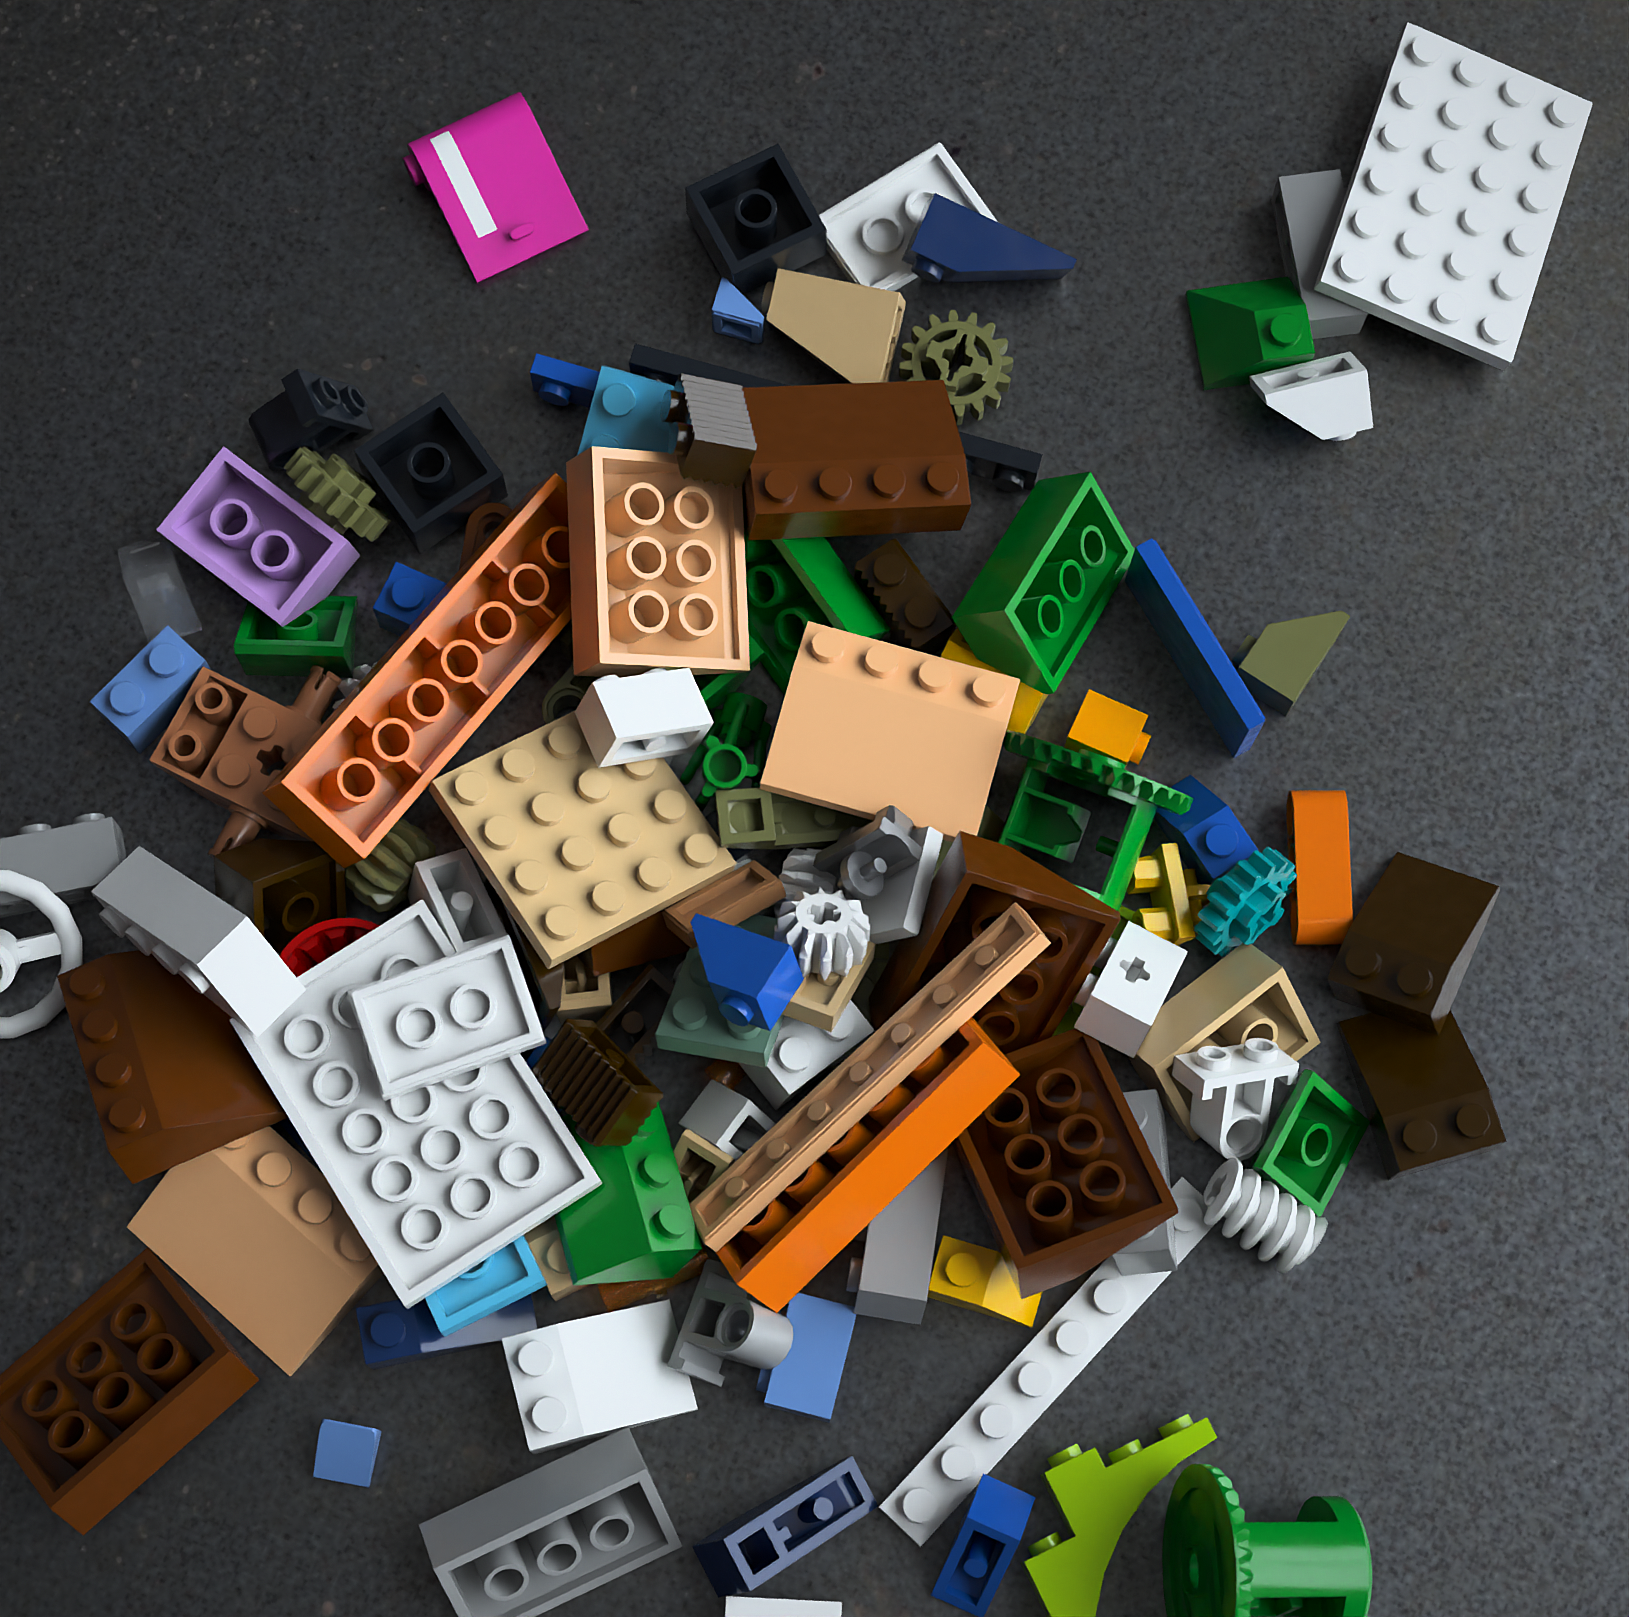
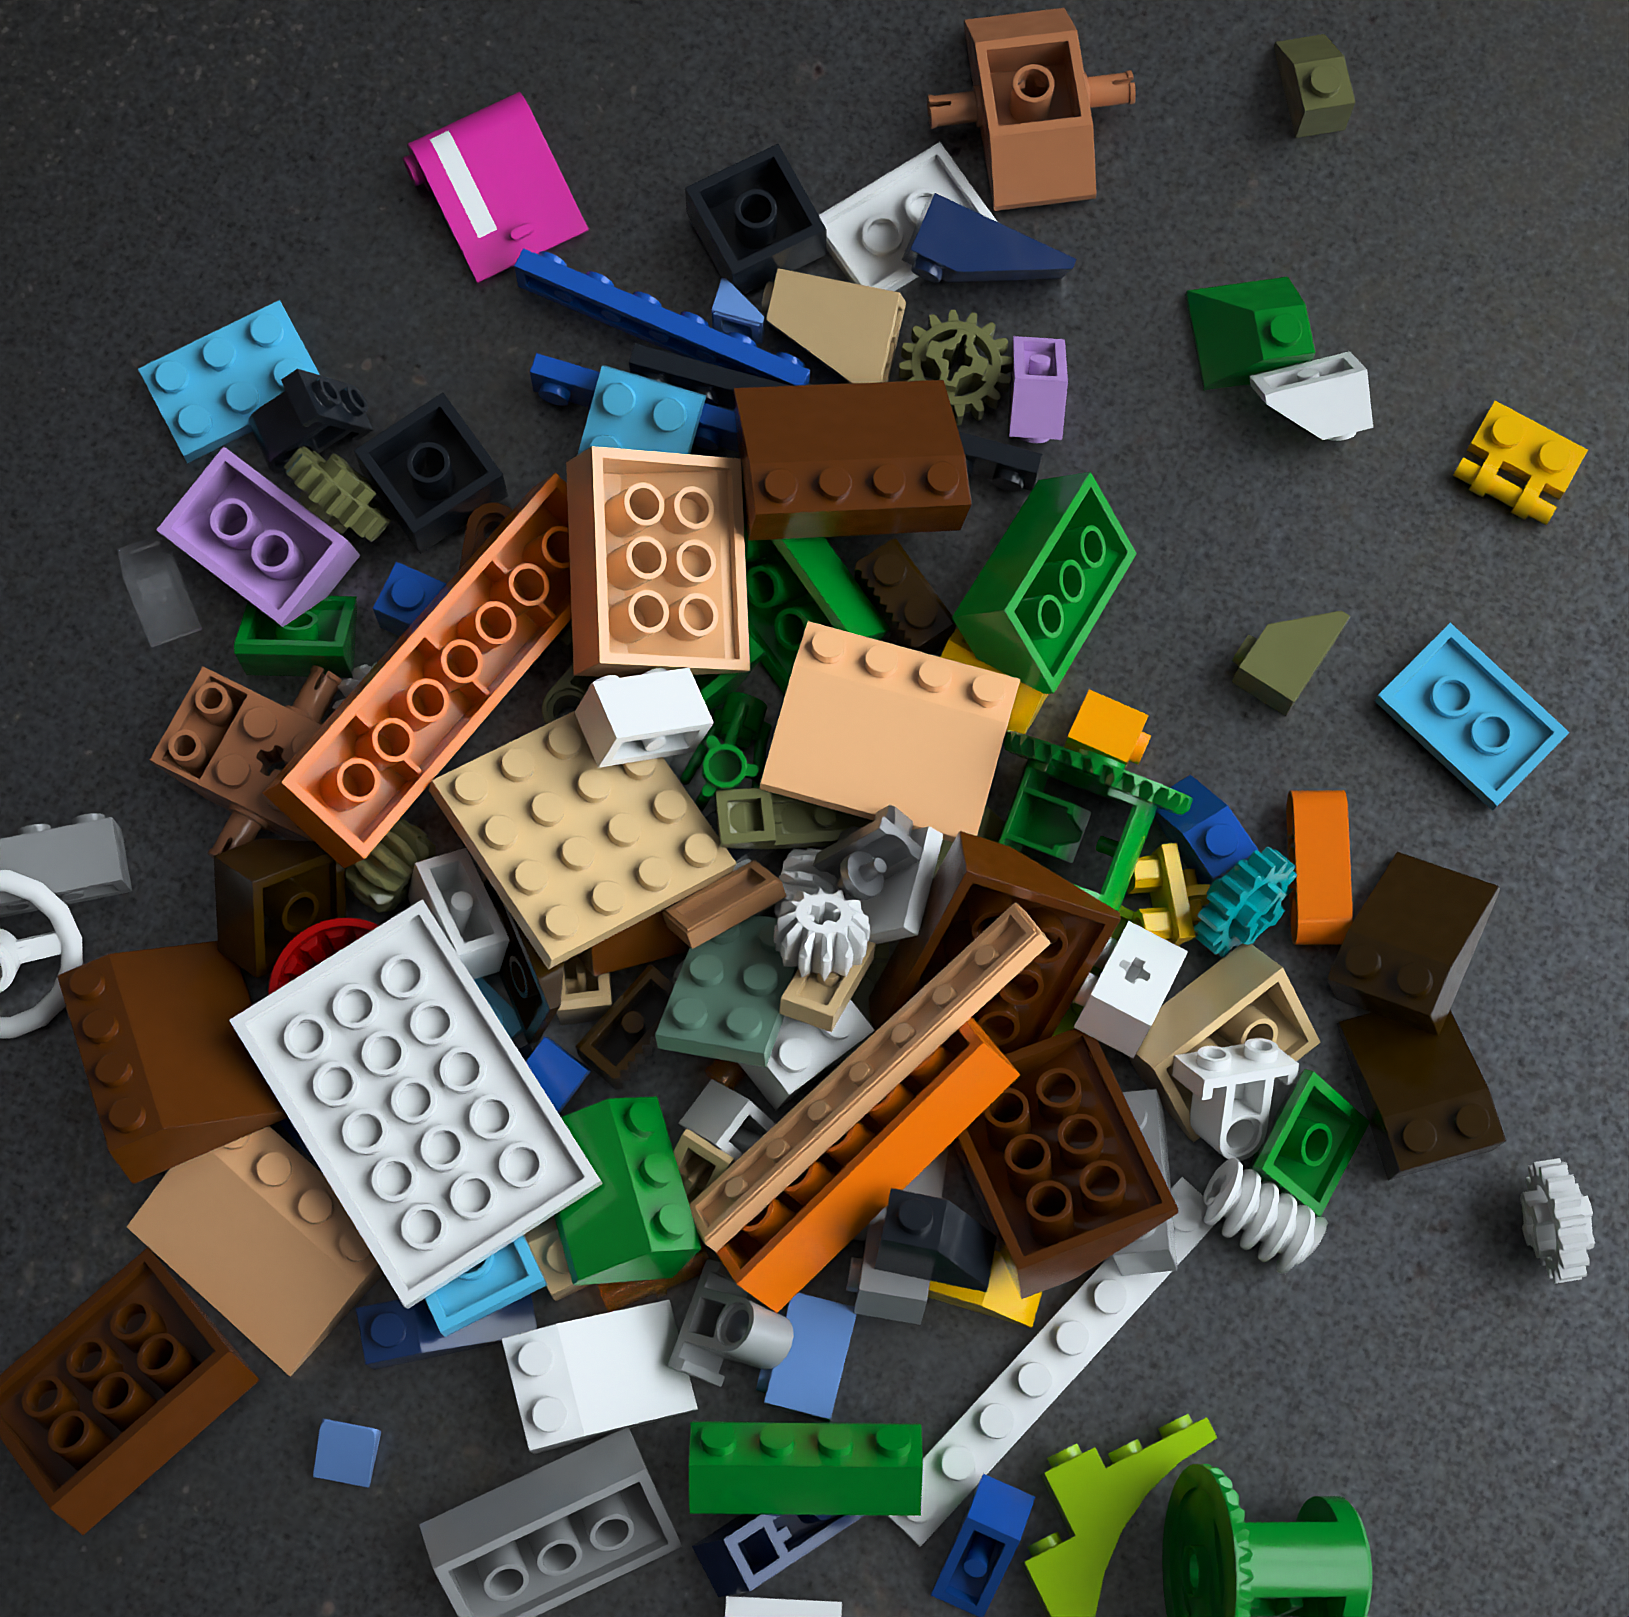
(149, 689): medium blue brick -> none
(198, 939): white wedge -> none
(225, 377): none -> medium azure plate
(446, 1017): white tile -> none
(595, 1084): dark brown brick -> none
(648, 320): none -> blue plate
(709, 429): brick -> none
(746, 972): blue slope -> none
(805, 1468): none -> green slope
(934, 1242): none -> black slope
(1032, 107): none -> nougat slope
(1038, 389): none -> lavender slope
(1194, 648): blue tile -> none
(1305, 219): light grey brick -> none
(1315, 85): none -> olive slope
(1454, 197): white plate -> none
(1471, 716): none -> medium azure plate
(1526, 451): none -> yellow plate
(1557, 1220): none -> white gear

